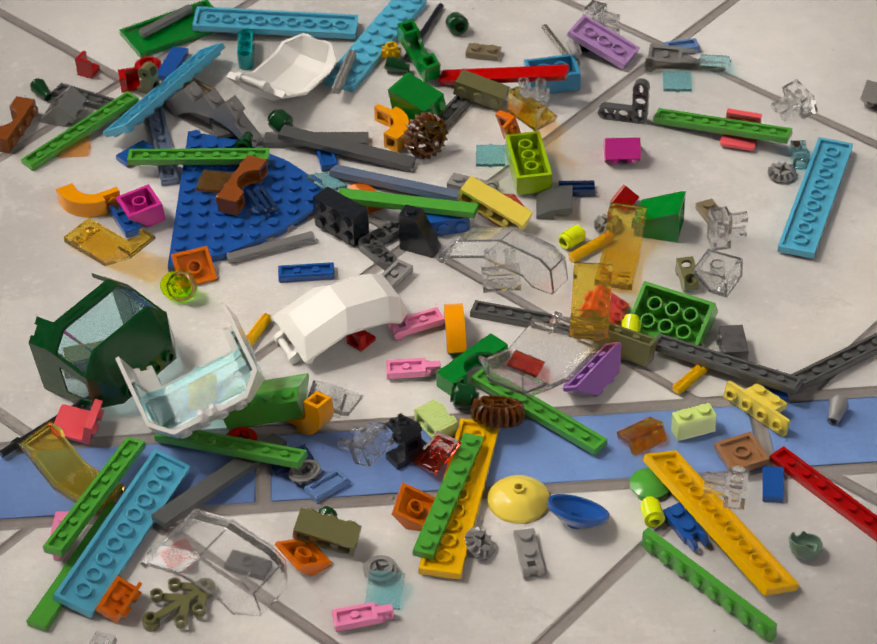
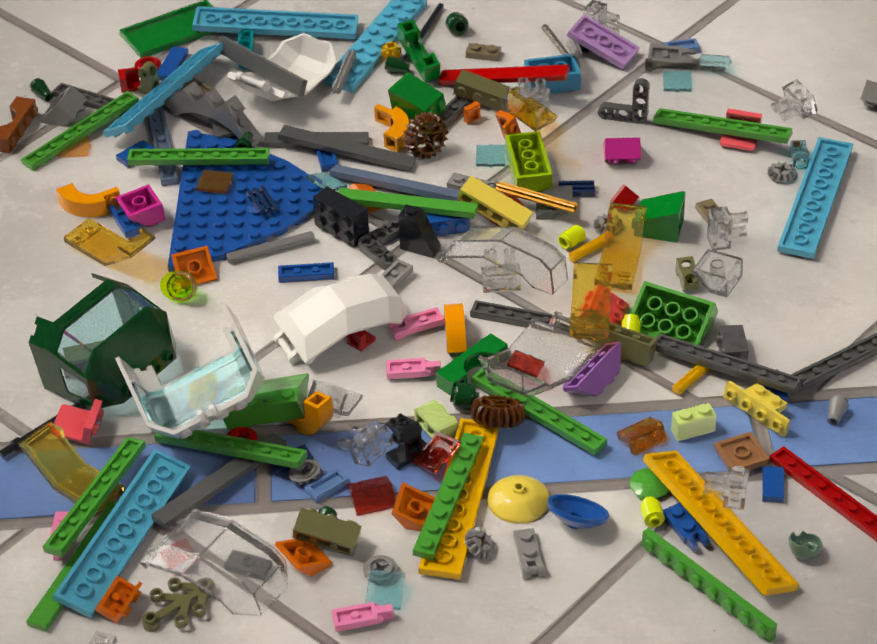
(85, 67): red panel -> none
(165, 21): light grey axle -> none
(250, 171): dark orange arch -> none
(258, 328): yellow axle -> none
(263, 67): none -> dark grey tile
(278, 119): dark green head -> none
(371, 495): none -> clear red slope
(472, 112): none -> orange tile
(537, 197): none -> axle

